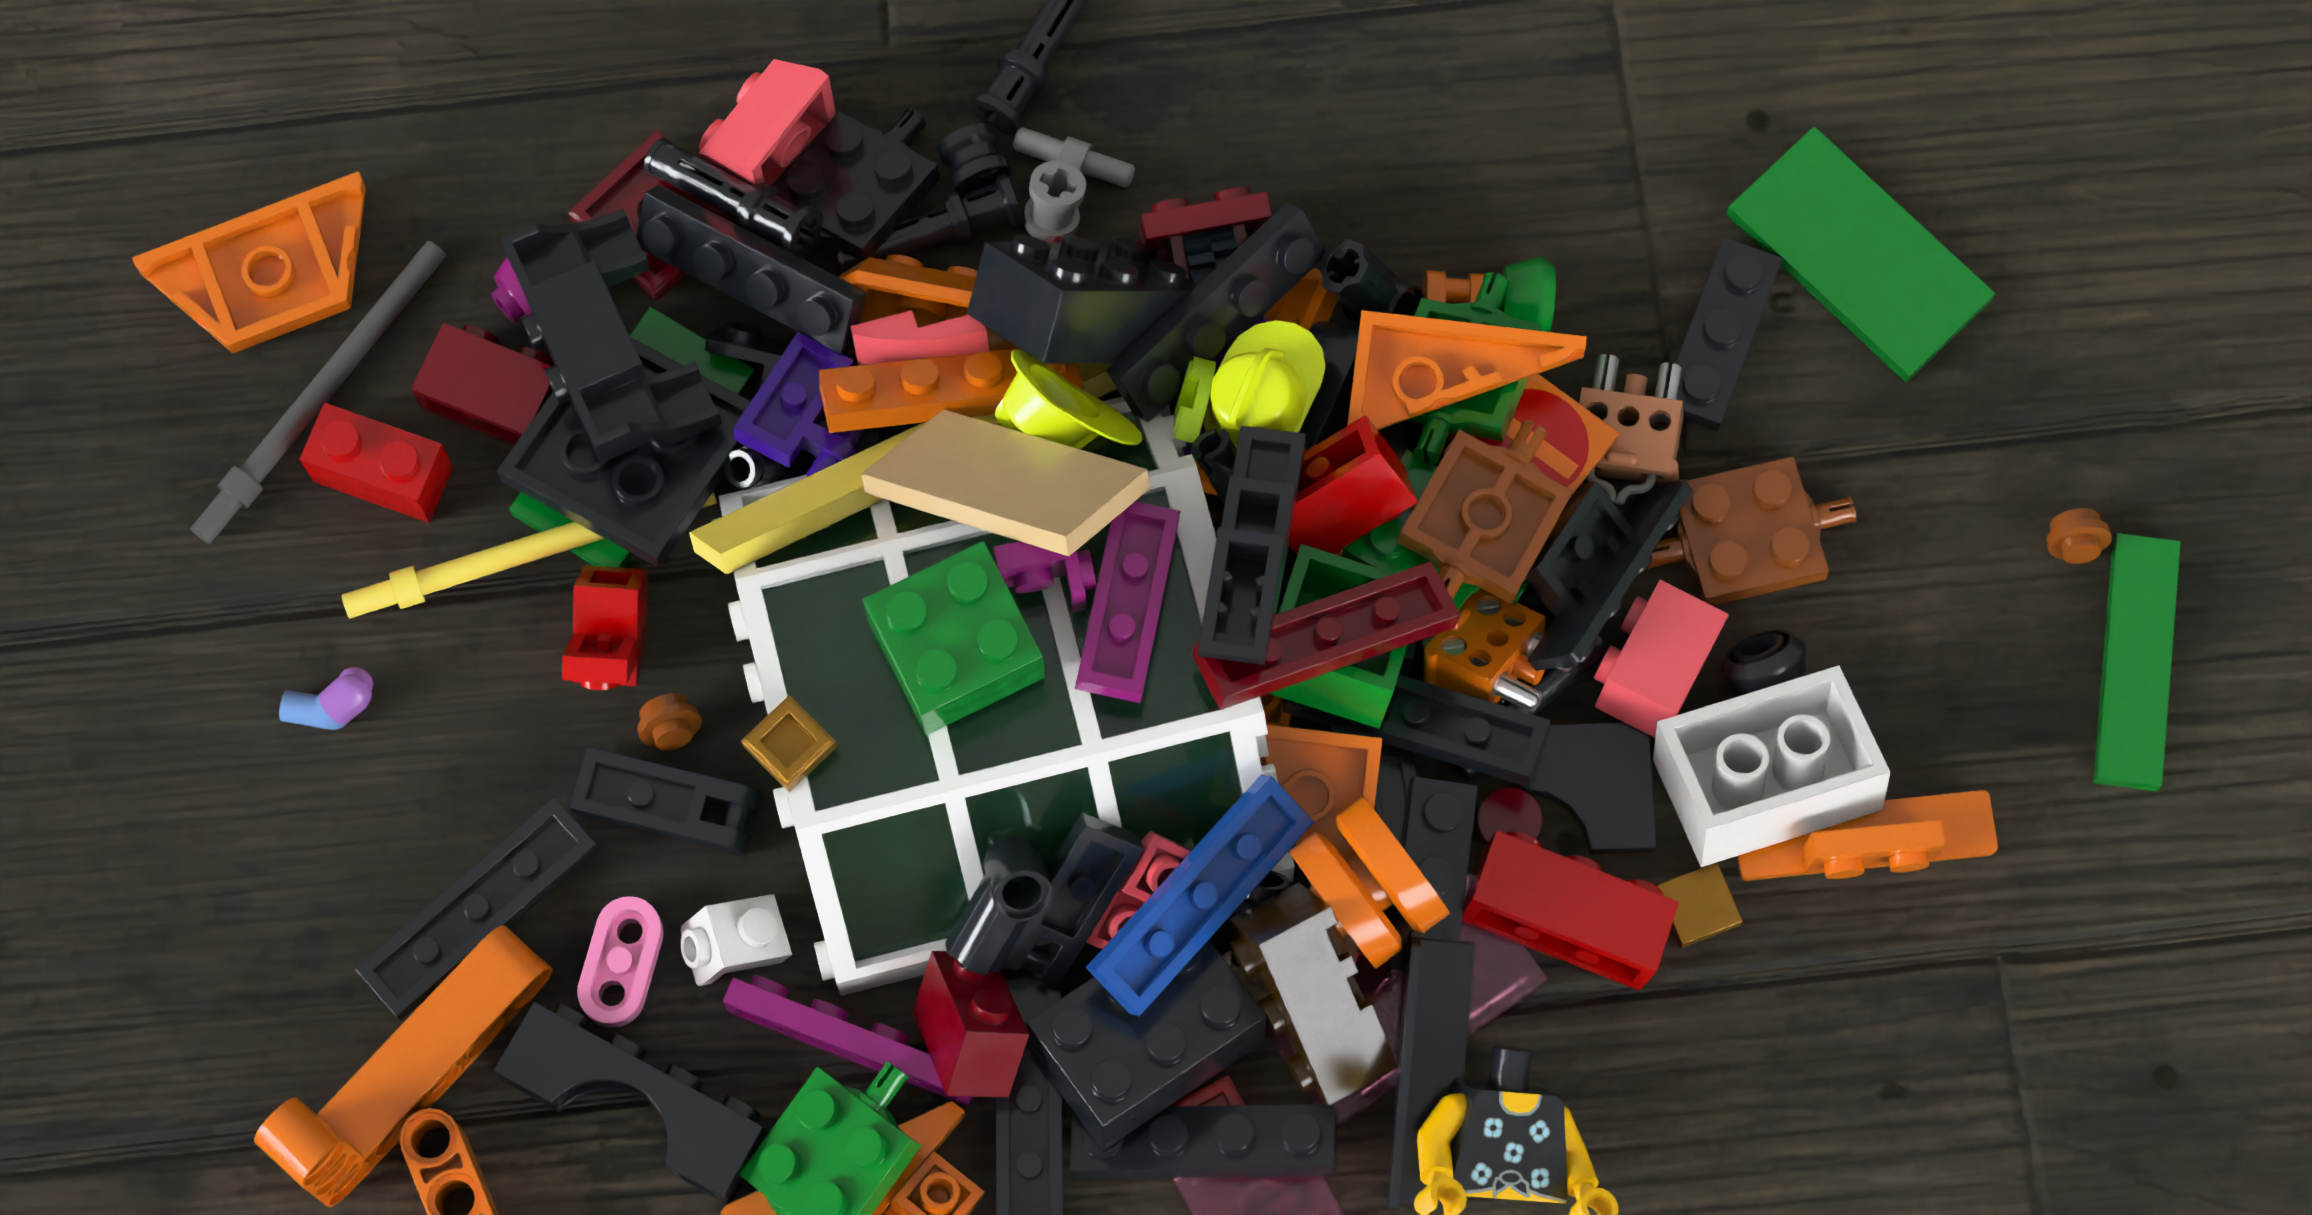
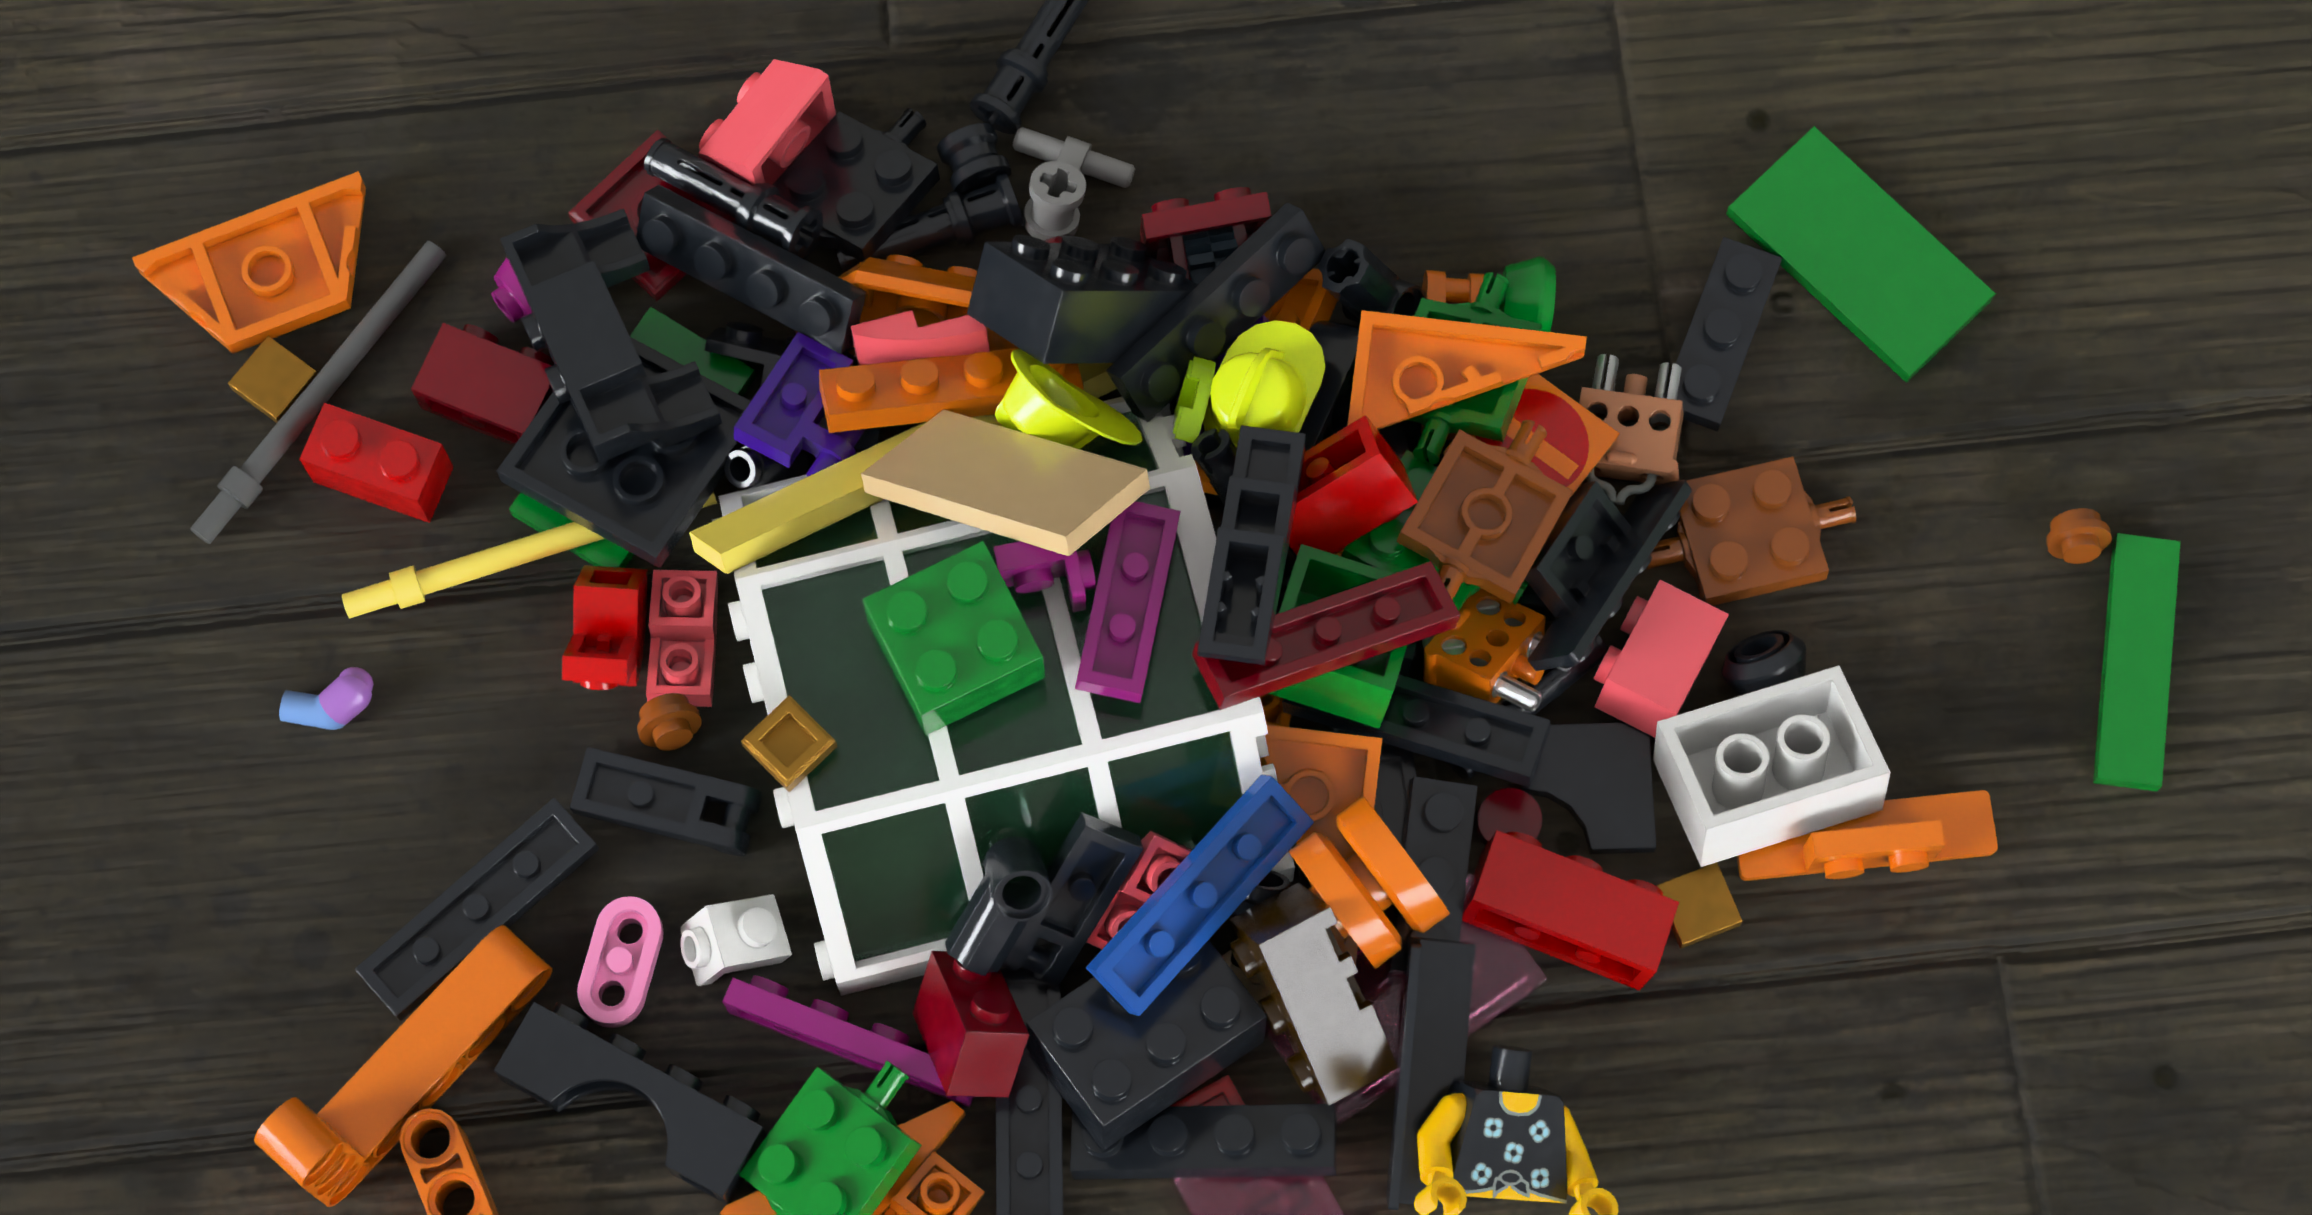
(272, 379): none -> pearl gold tile
(683, 635): none -> coral slope

